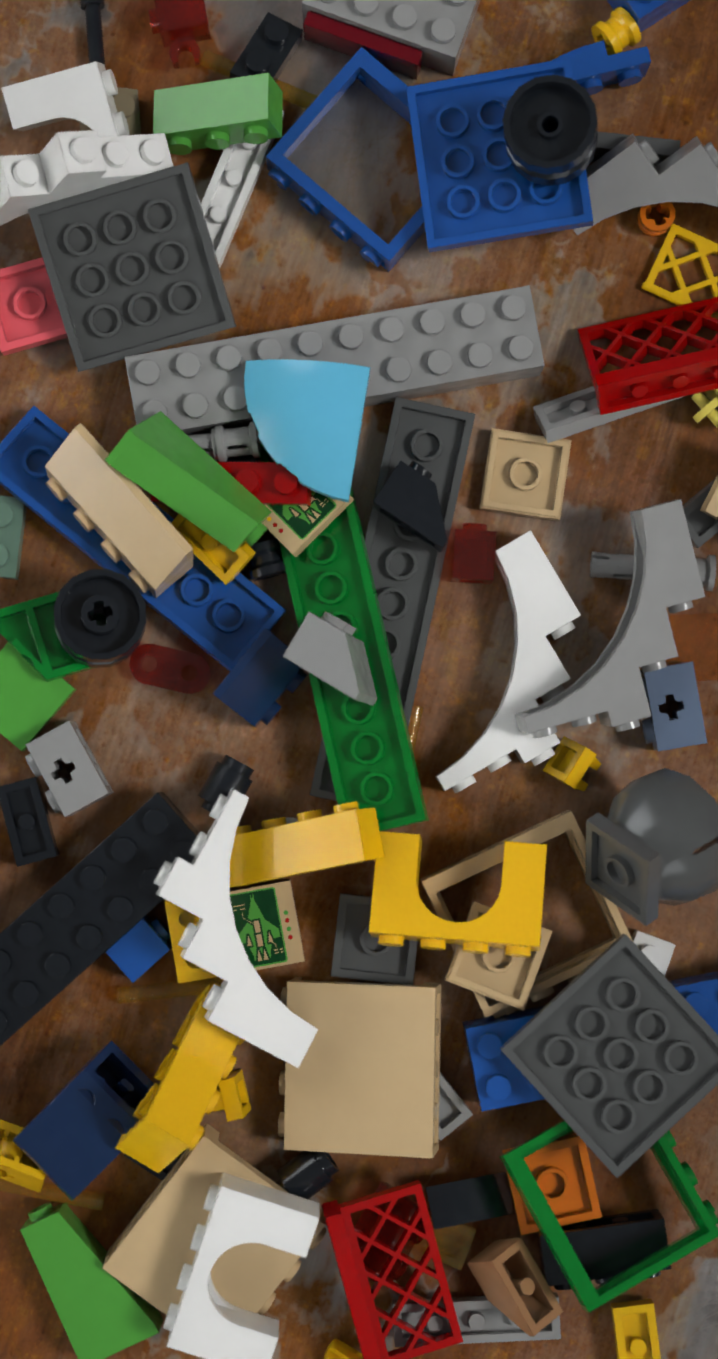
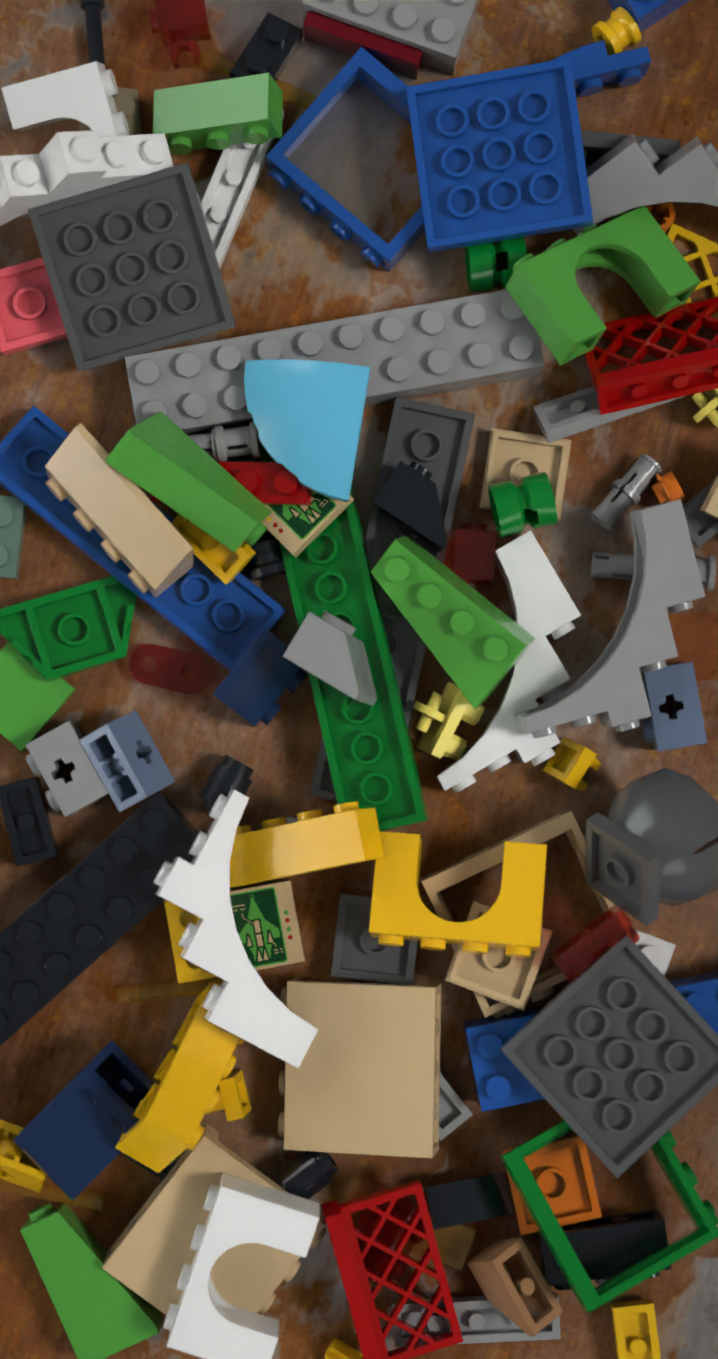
(94, 594): black wheel -> none
(127, 760): none -> sand blue brick
(141, 947): blue brick -> none
(441, 719): none -> light yellow hips
(454, 621): none -> bright green wedge
(481, 263): none -> green wheel
(522, 504): none -> green wheel
(564, 110): black wheel -> none
(592, 941): none -> clear red bracket
(625, 492): none -> light grey pin
(627, 245): none -> bright green arch
(667, 488): none -> orange plate

